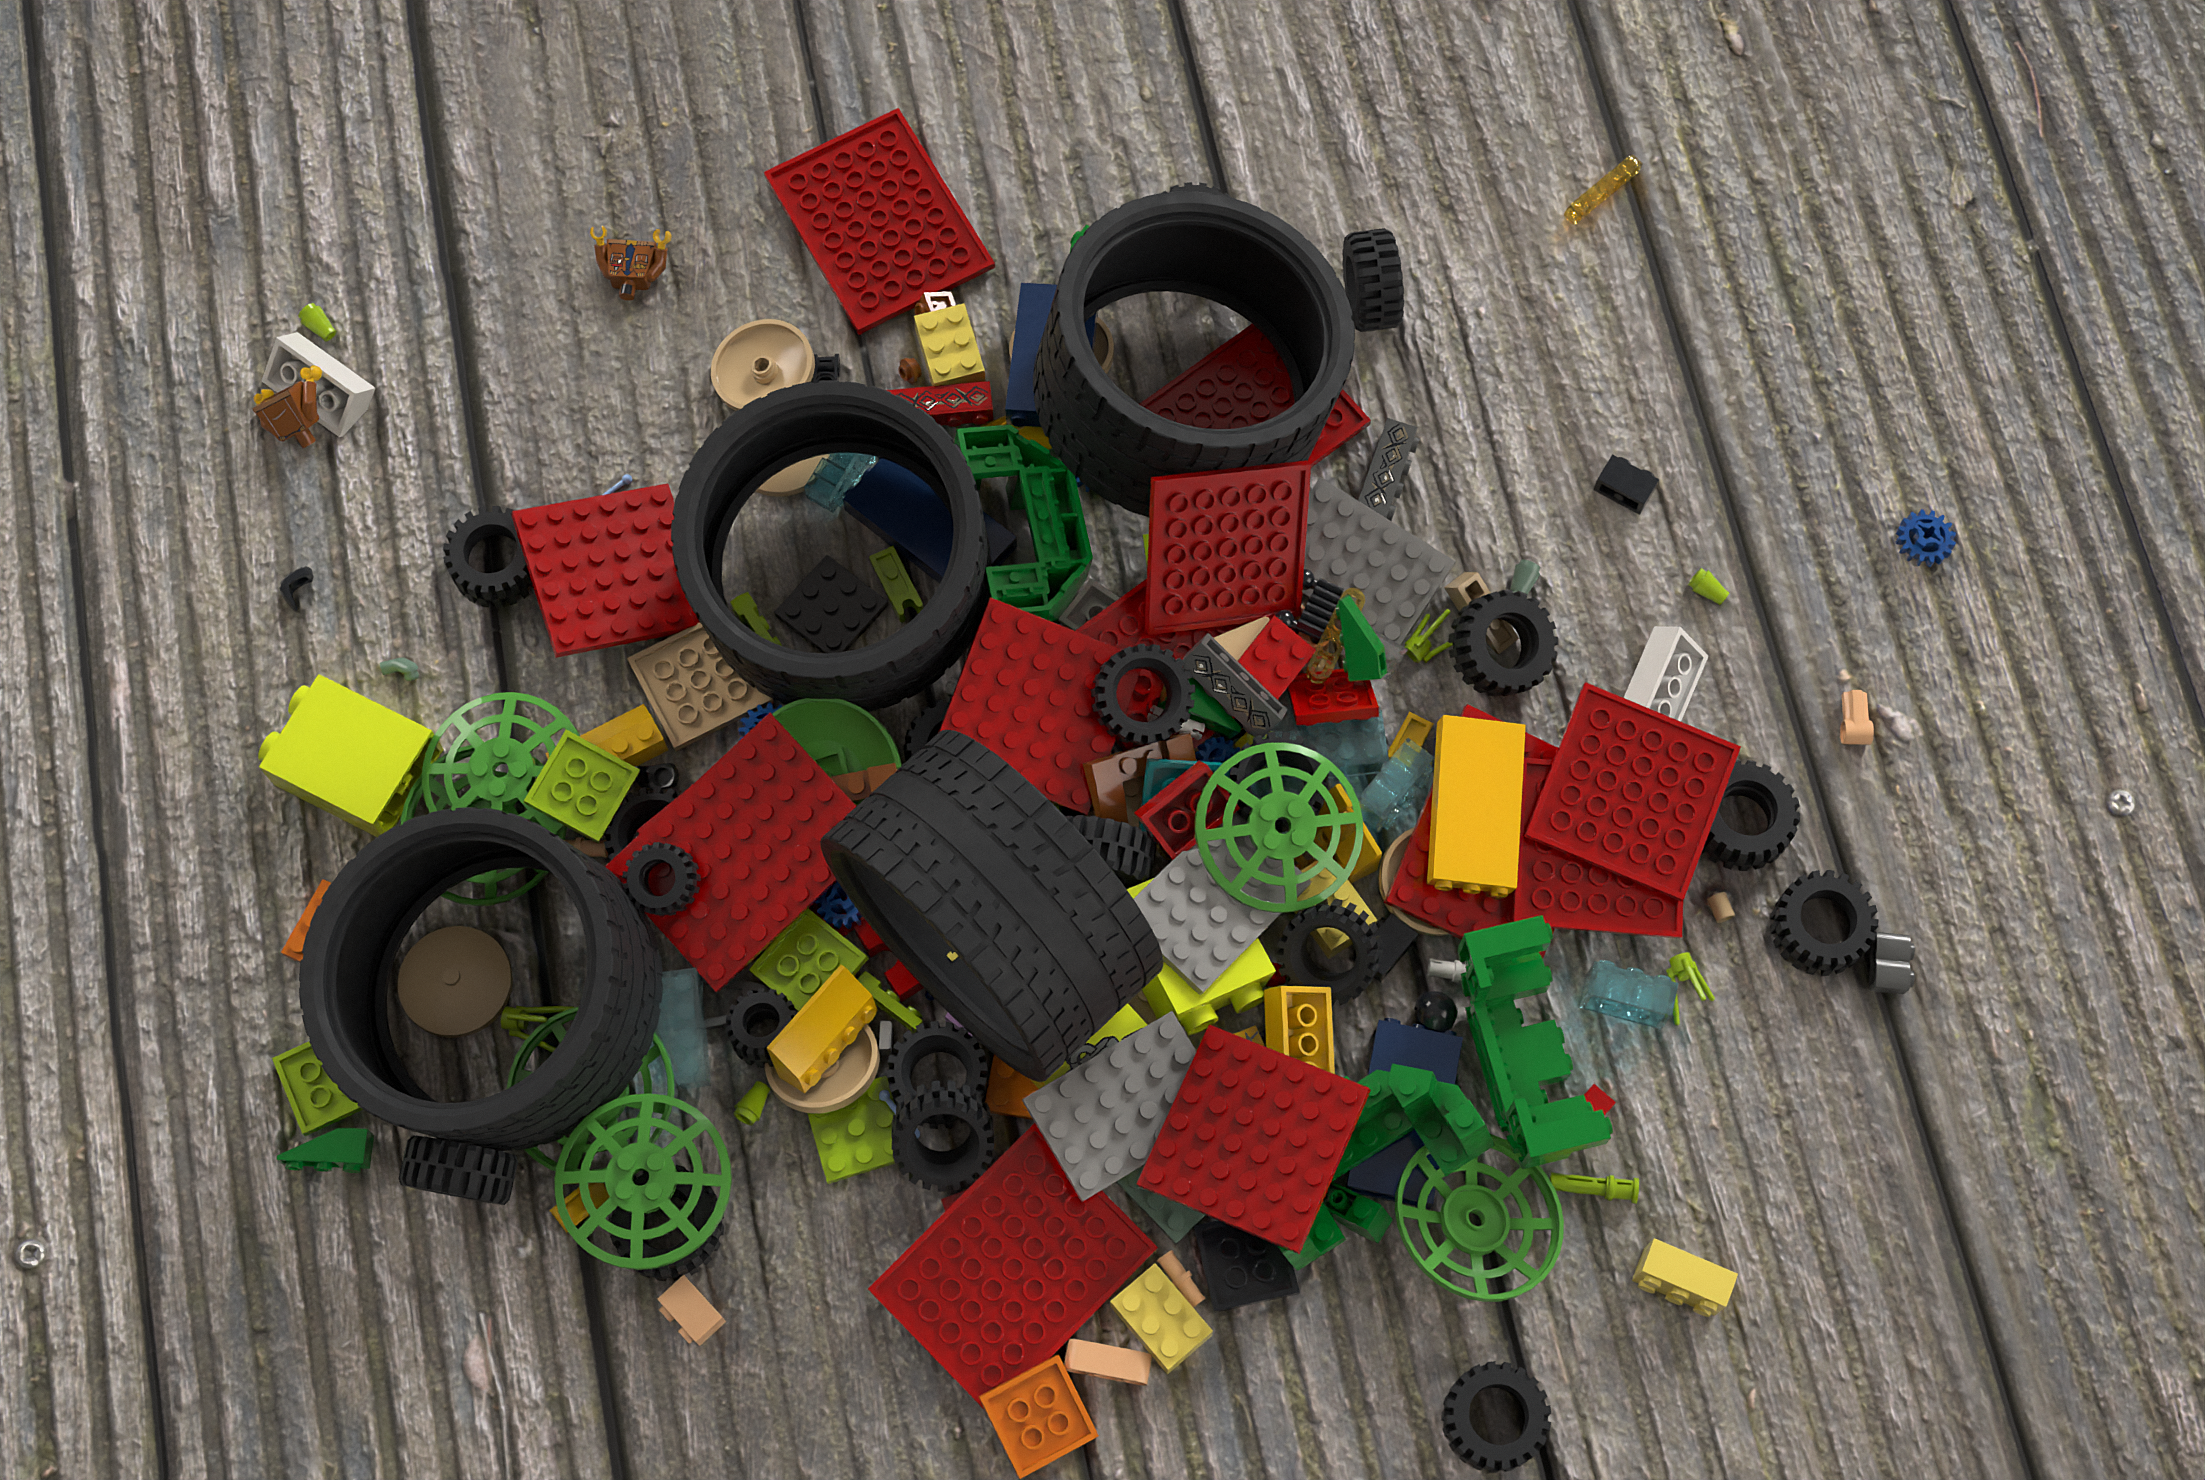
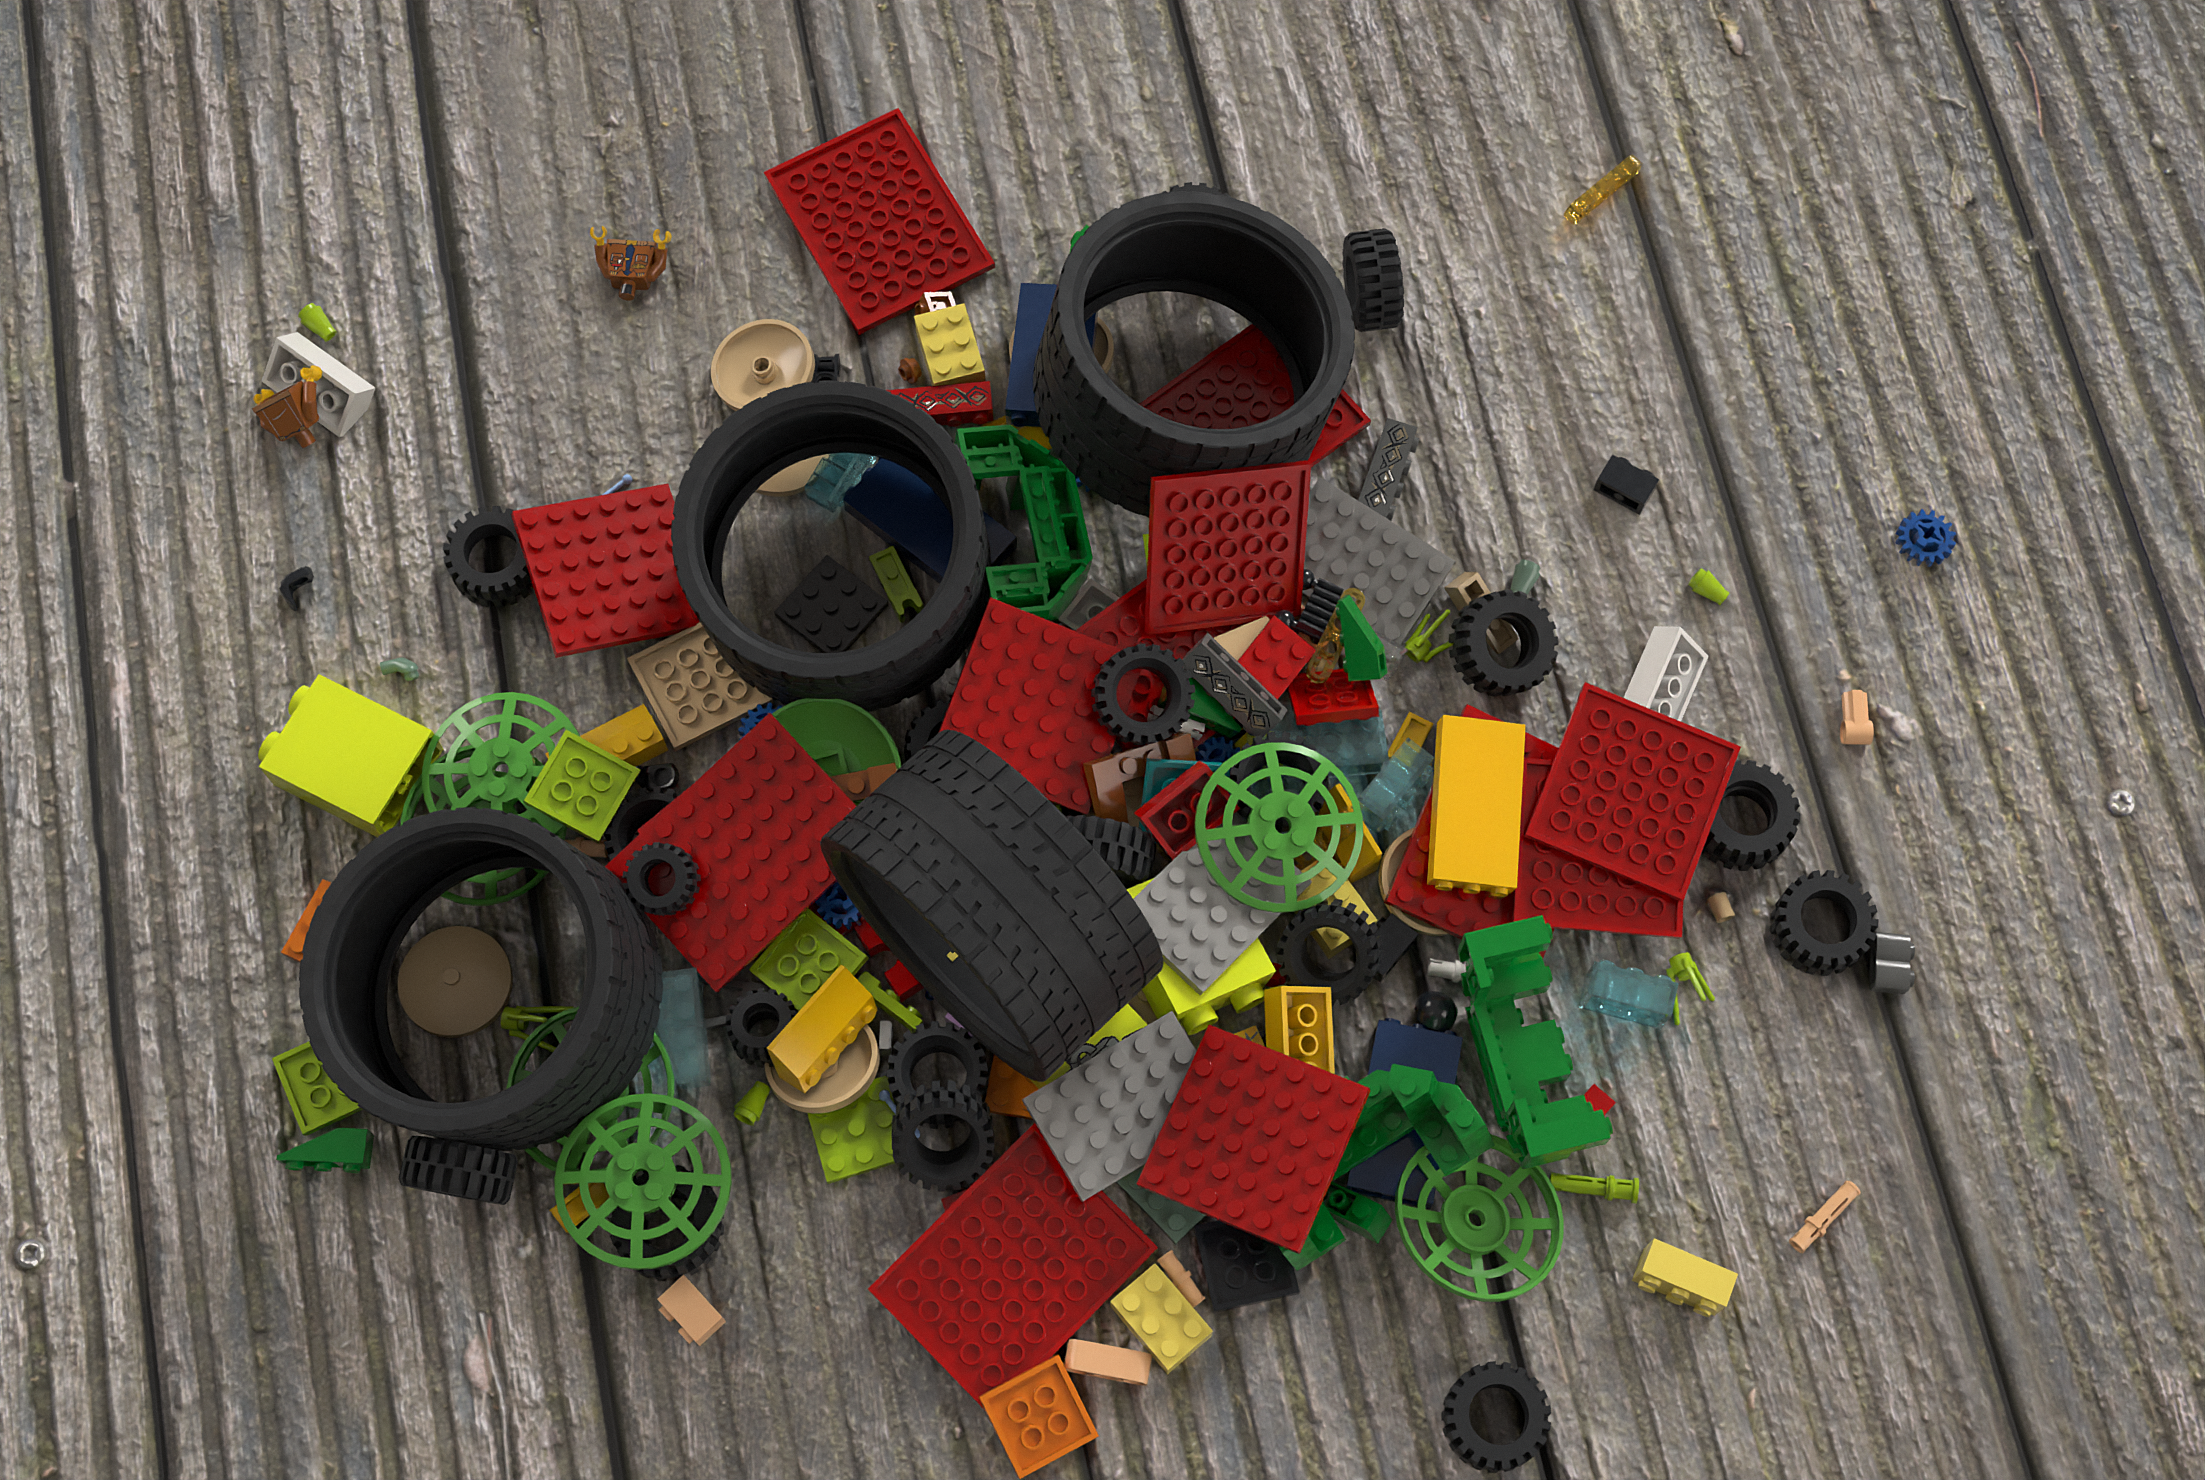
(747, 613): lime plate -> none
(1816, 1225): none -> light nougat pin

